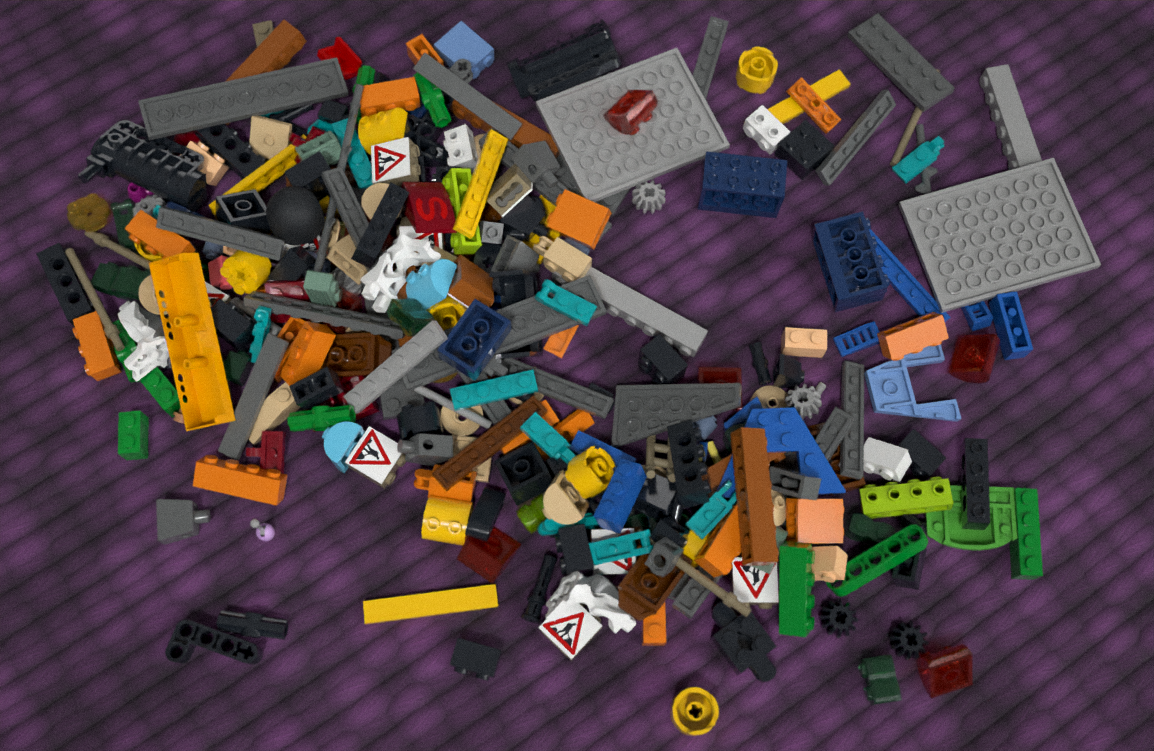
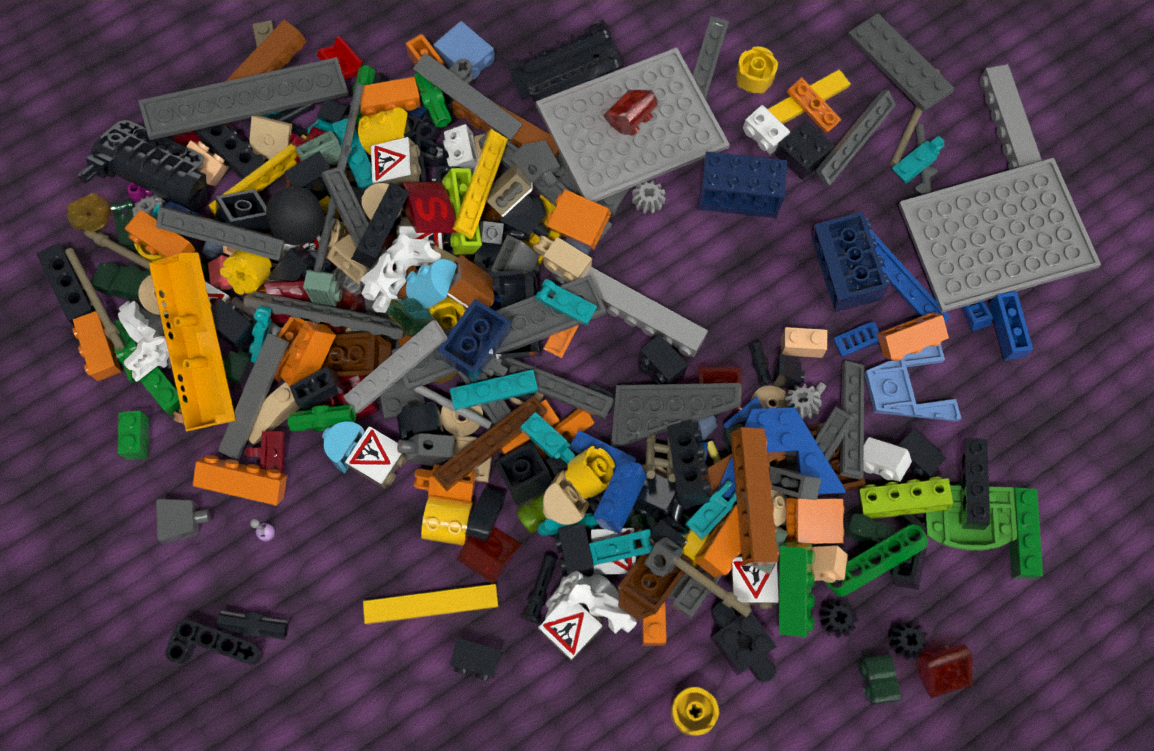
(974, 357): clear red brick -> none

